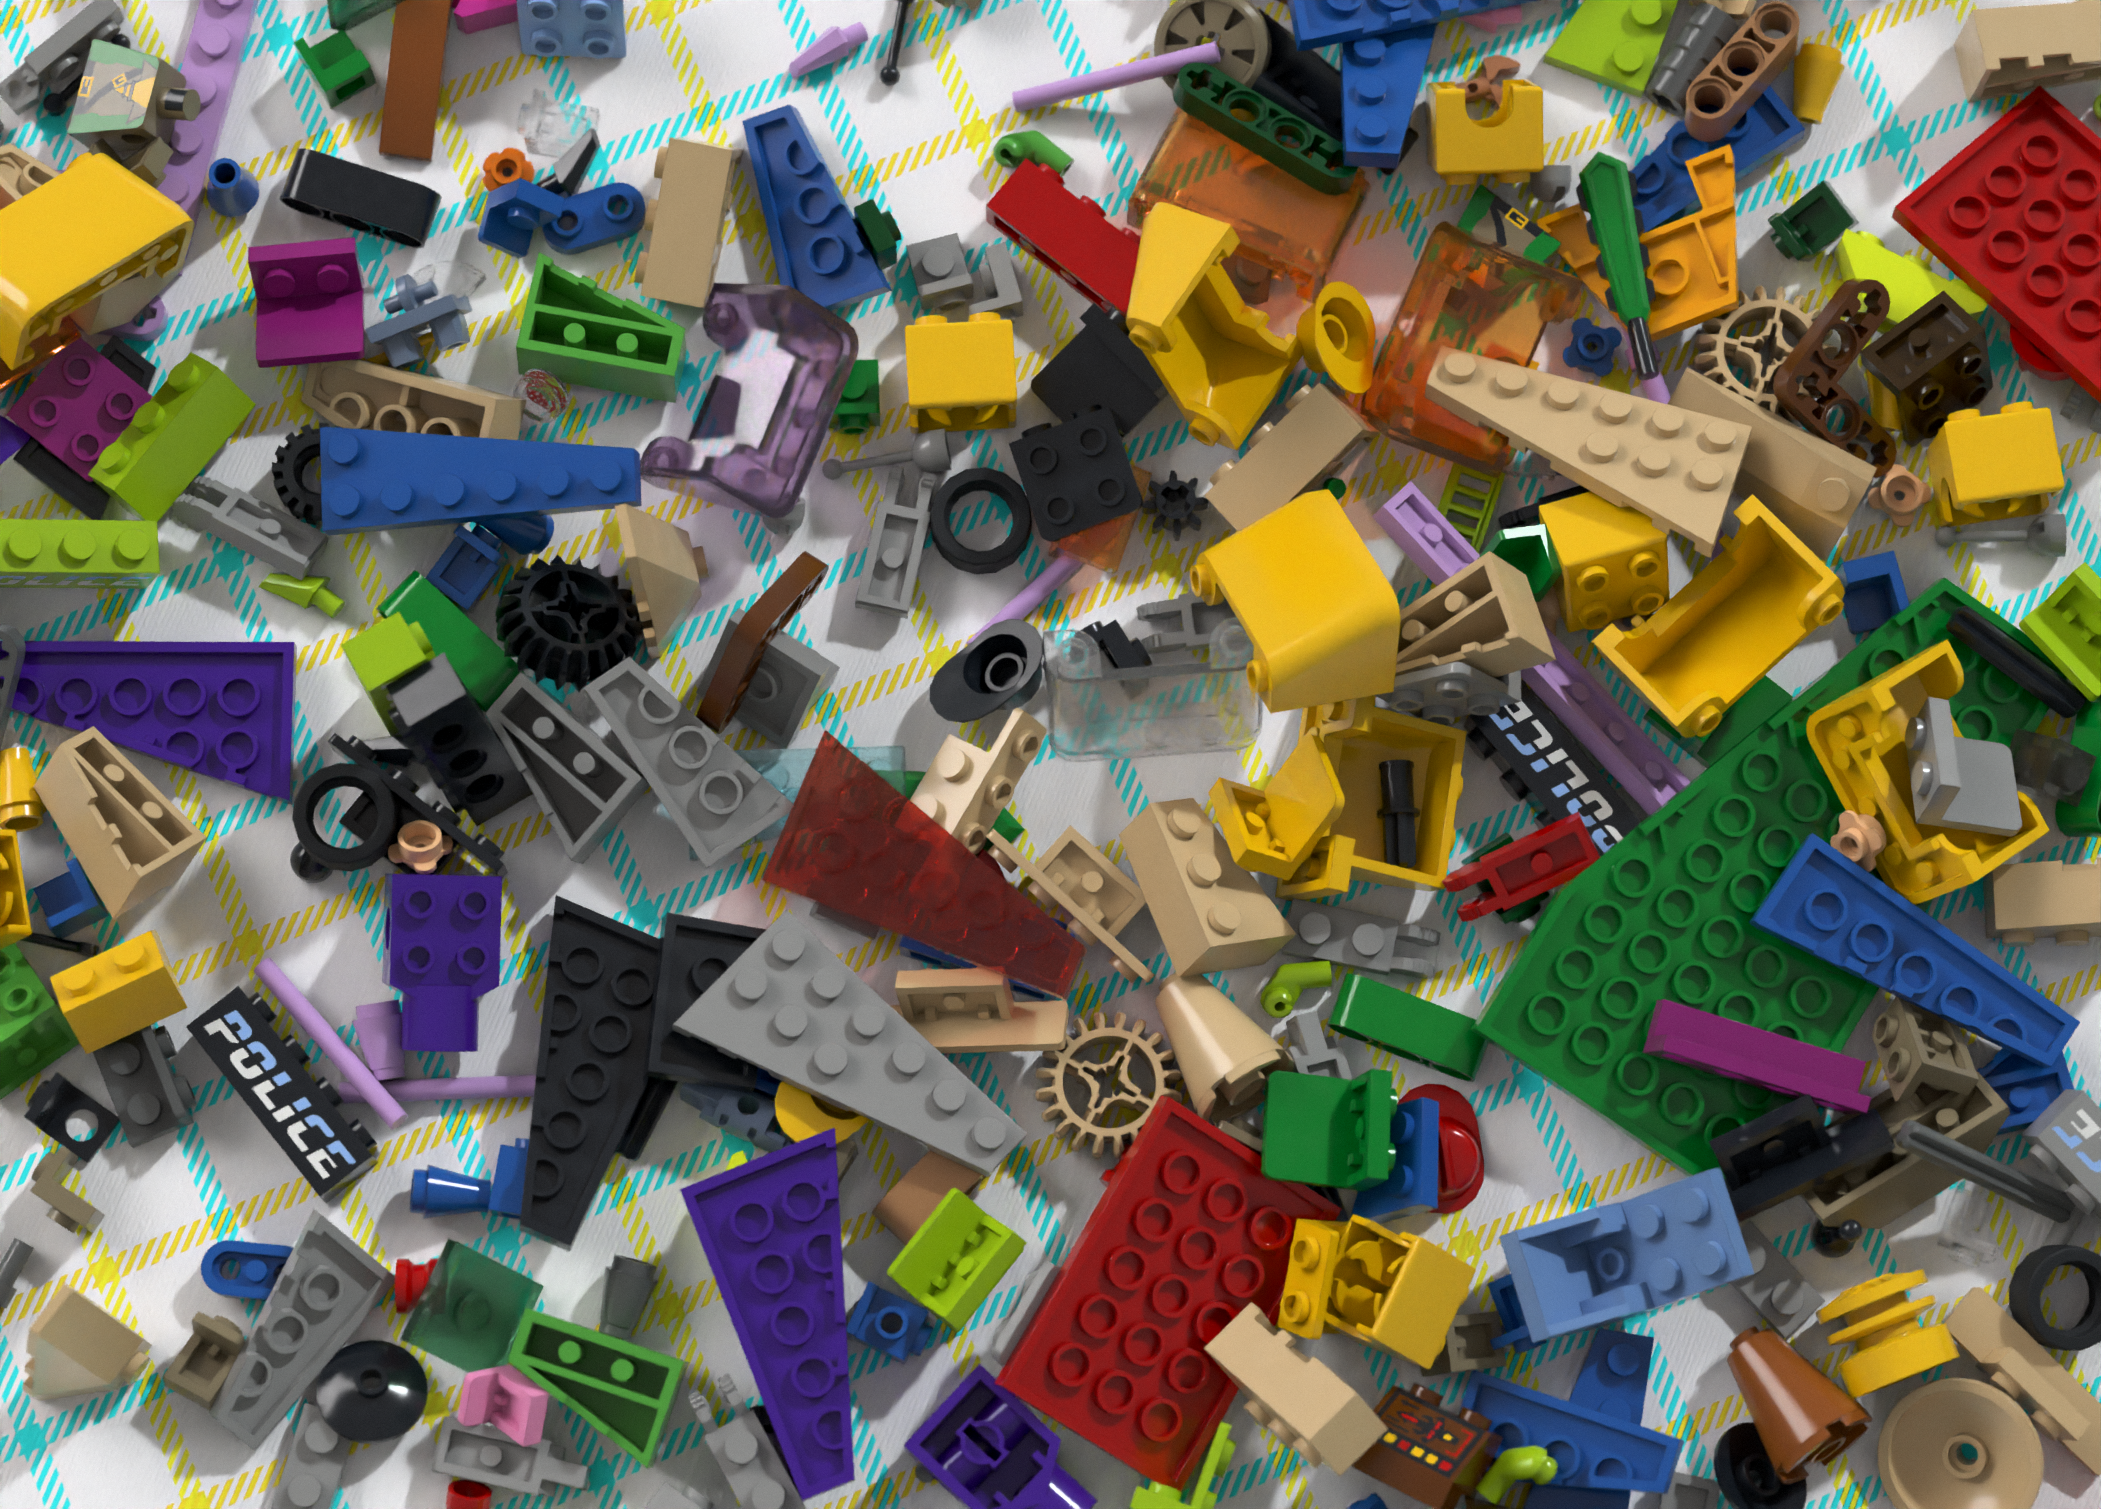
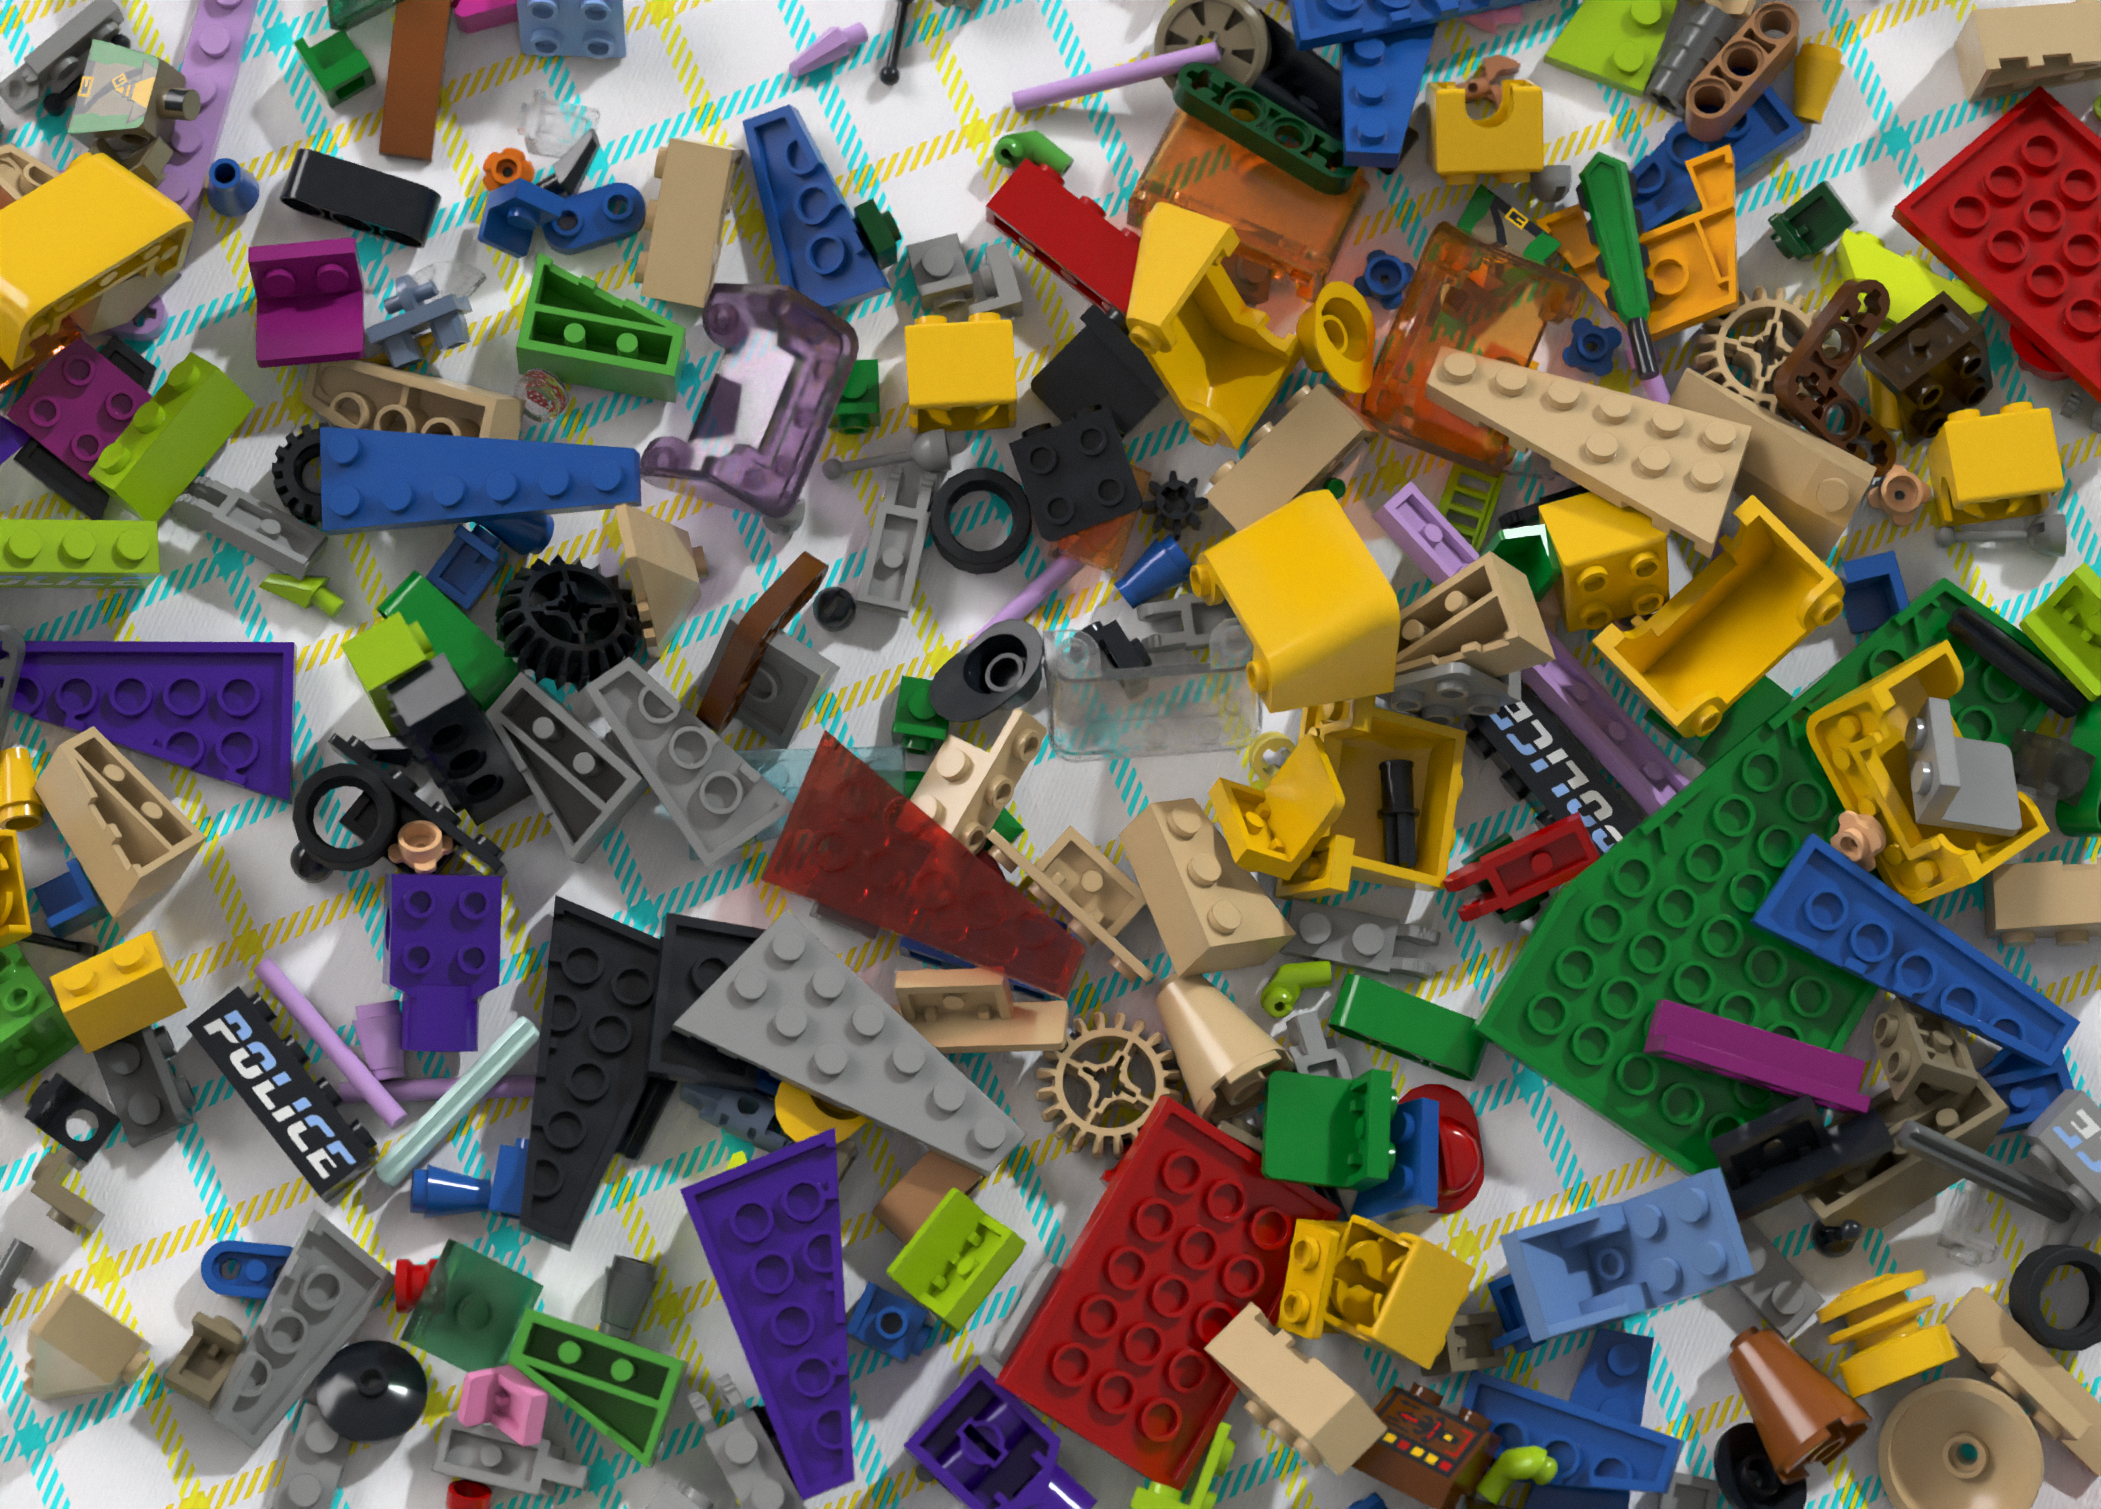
(457, 1101): none -> light aqua axle
(841, 616): none -> black hinge
(916, 721): none -> green bracket
(1155, 572): none -> blue cone
(1269, 740): none -> light yellow bush
(1379, 265): none -> blue plate

